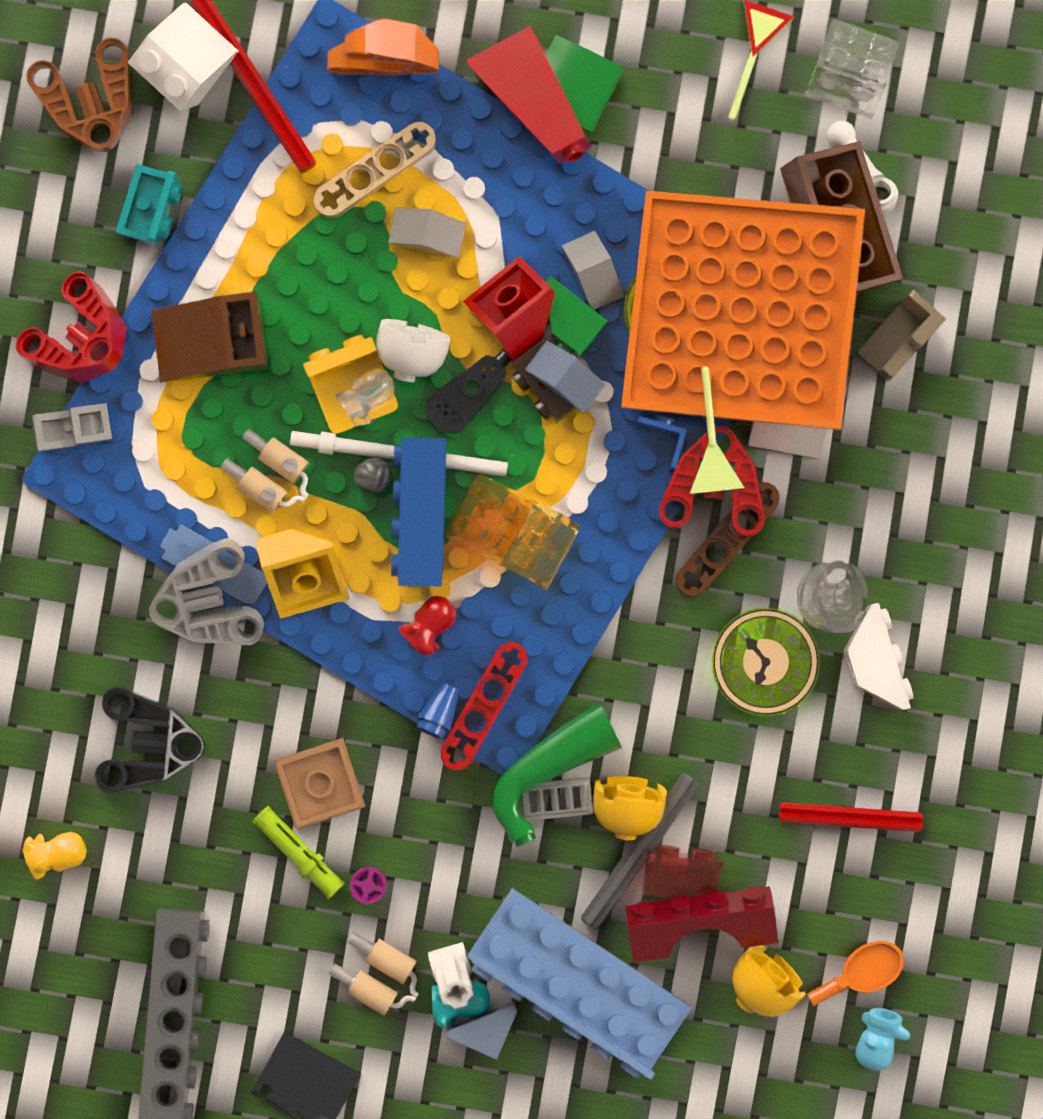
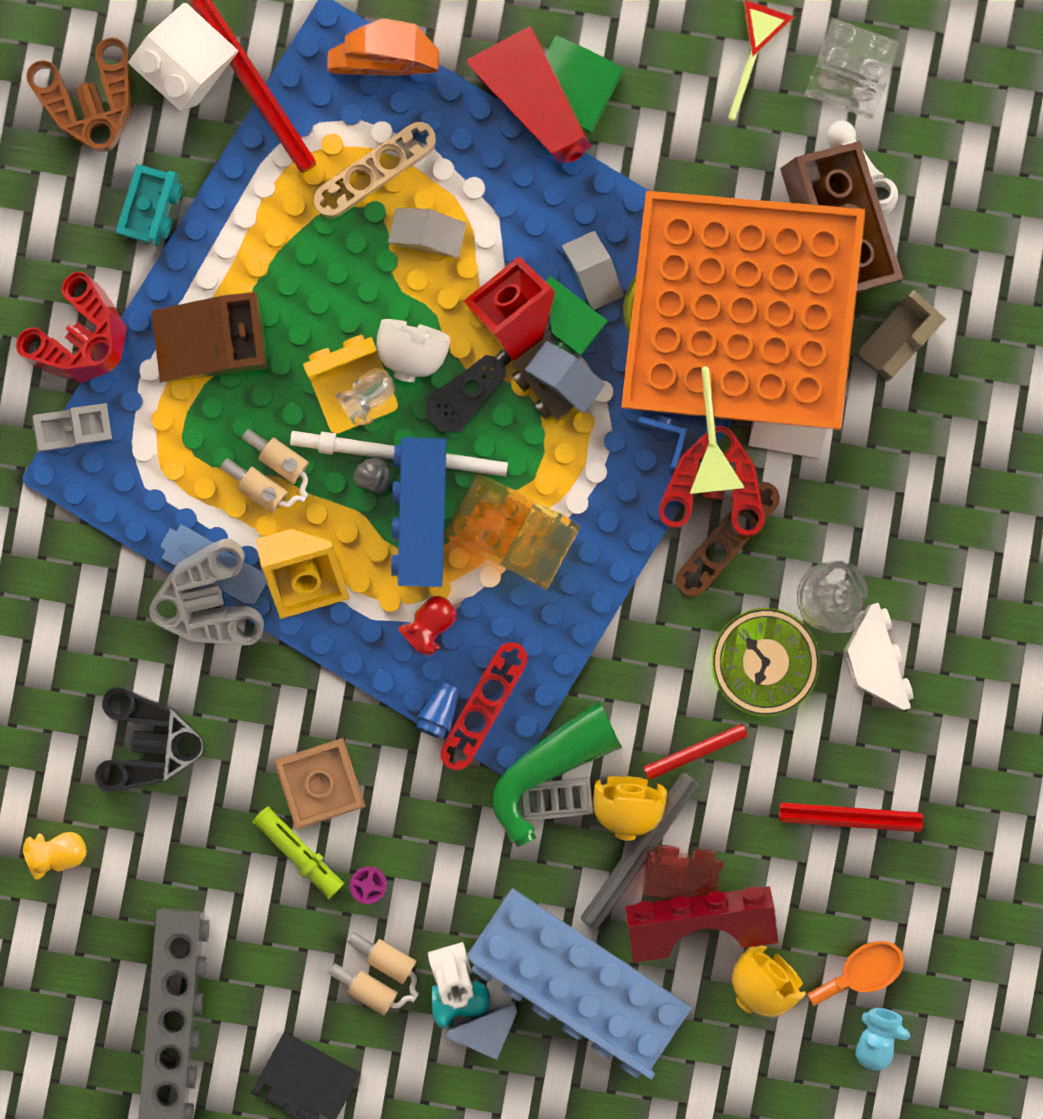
(695, 751): none -> red bar

